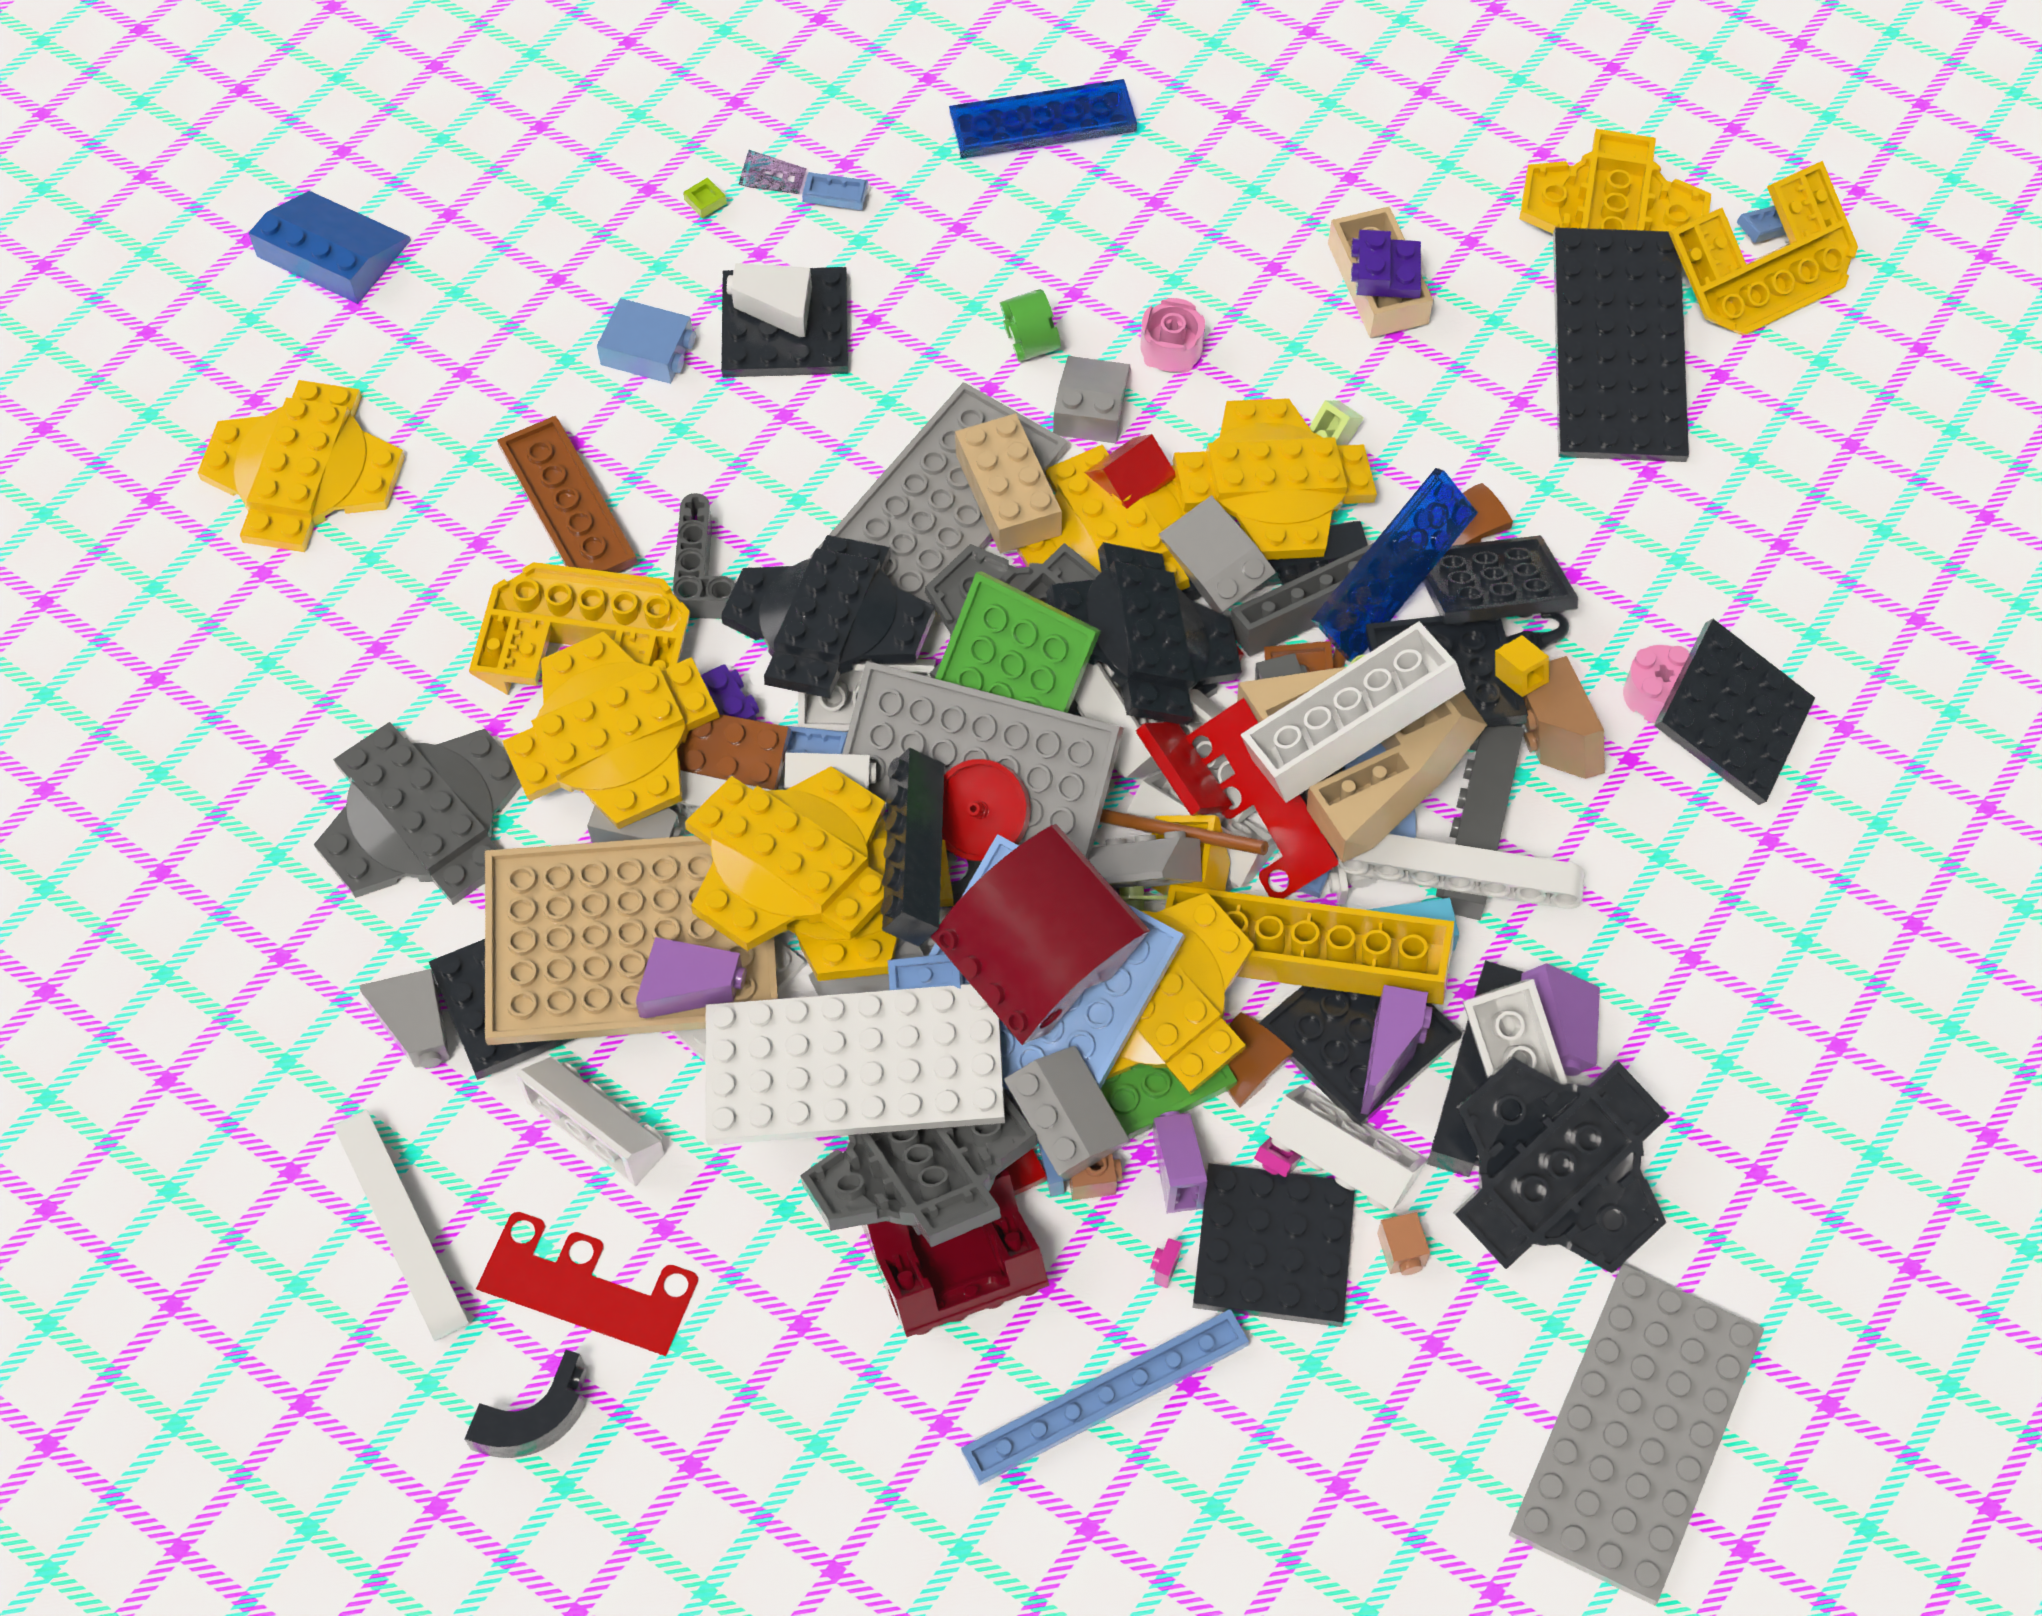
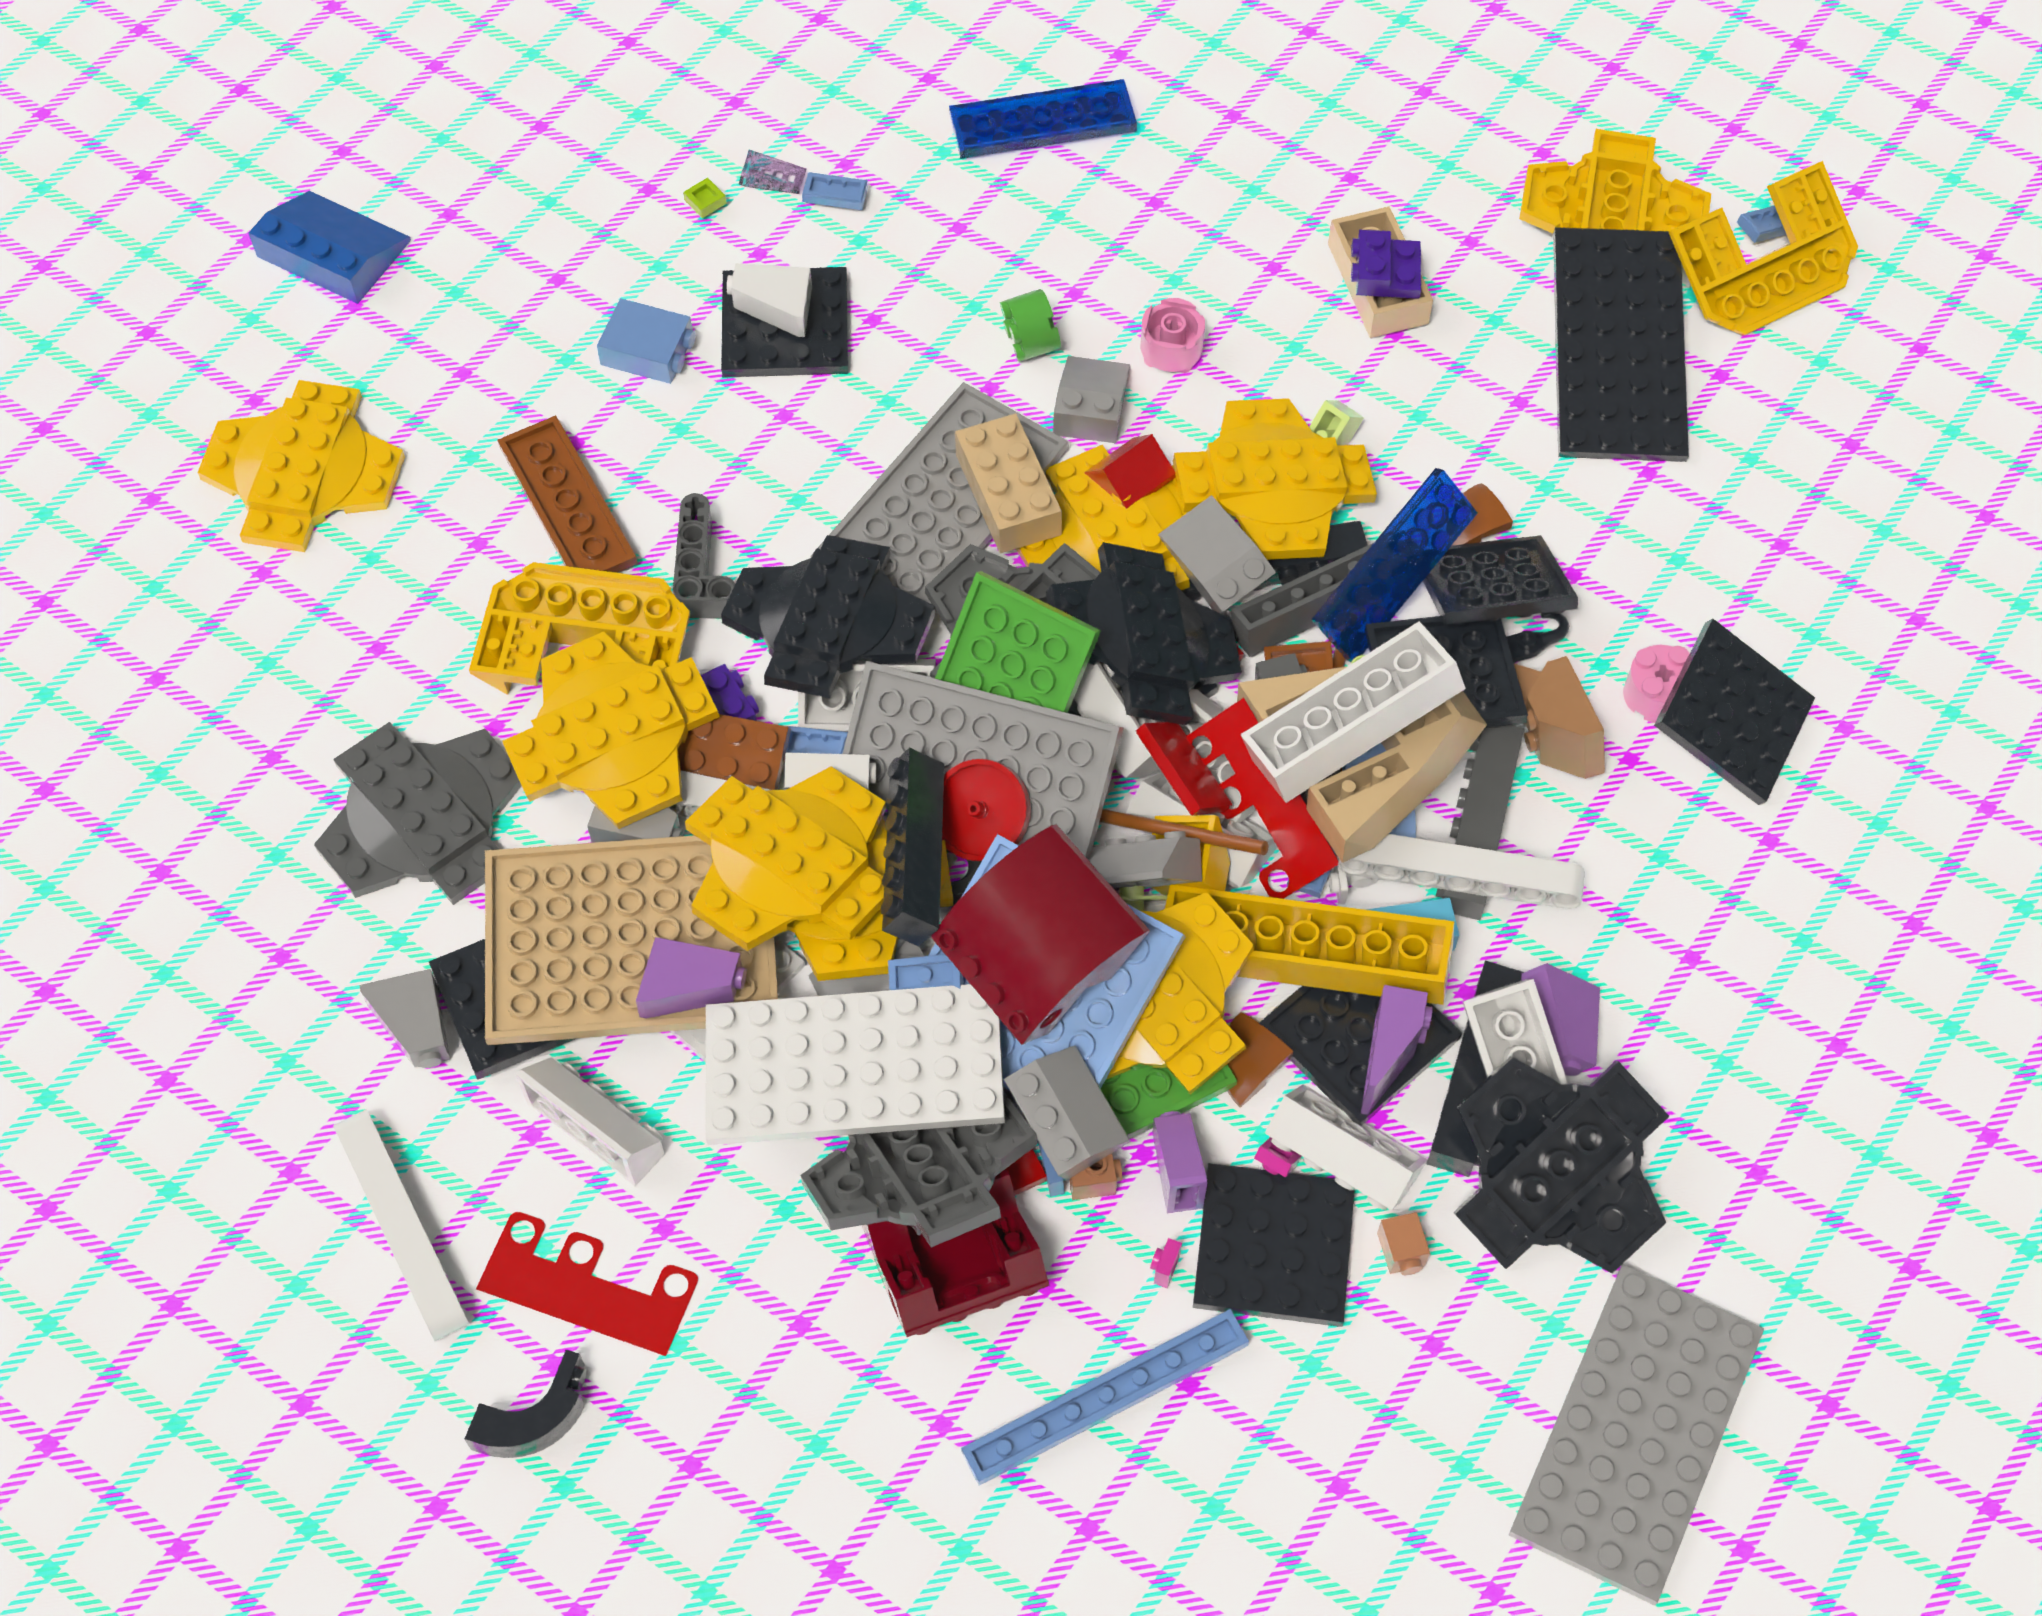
(1522, 666): yellow brick -> none

